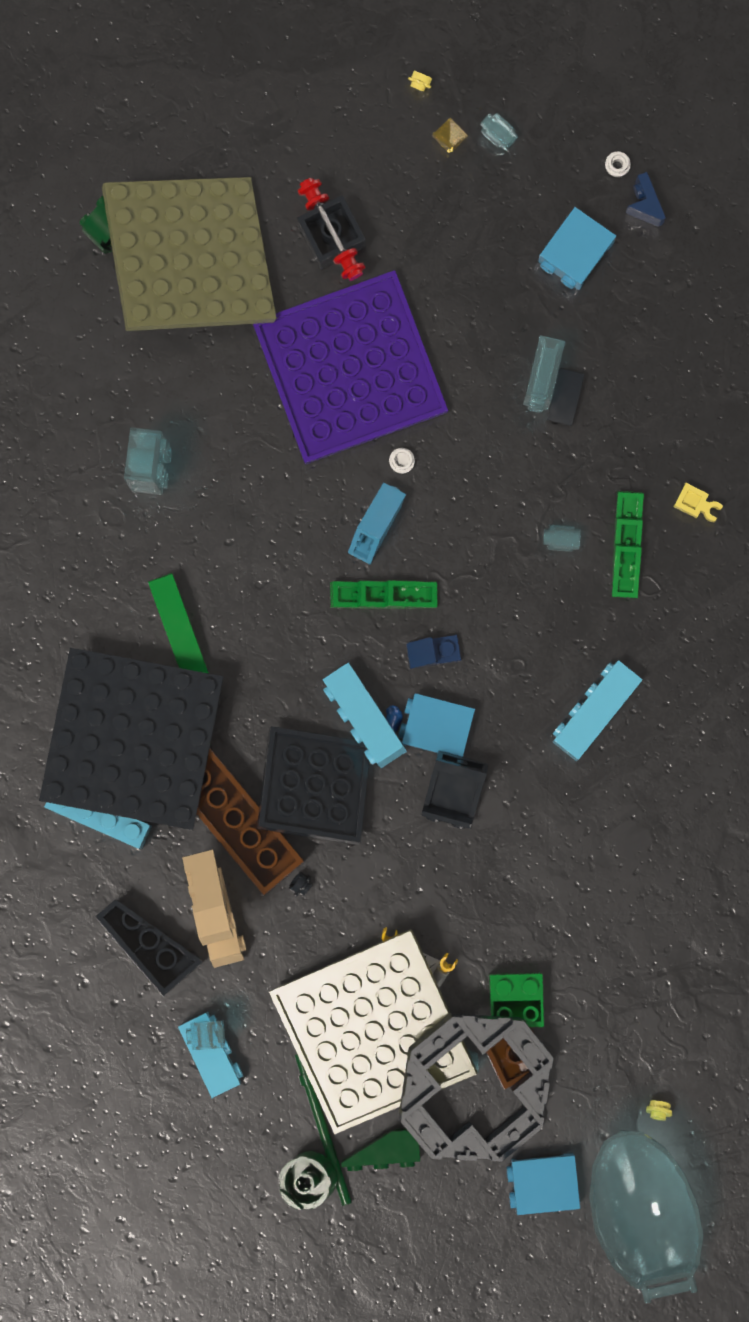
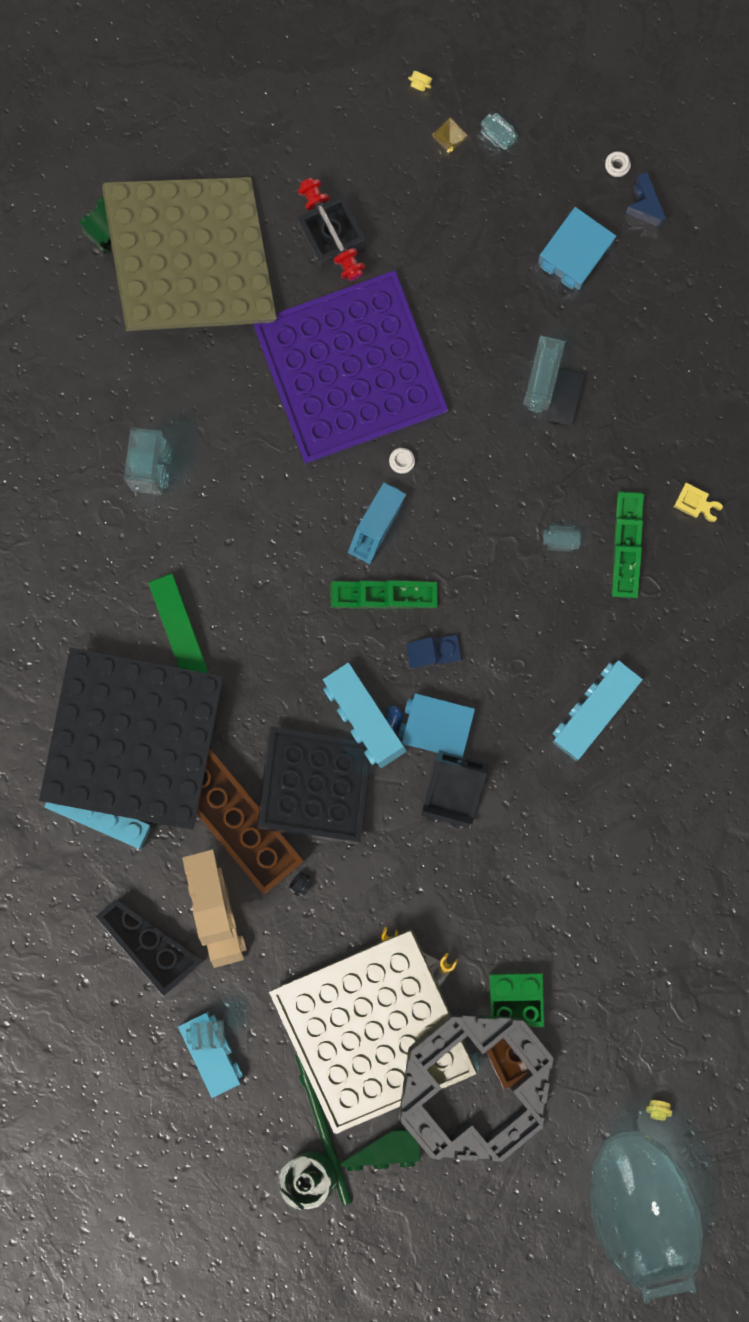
(544, 1184): dark azure panel -> none

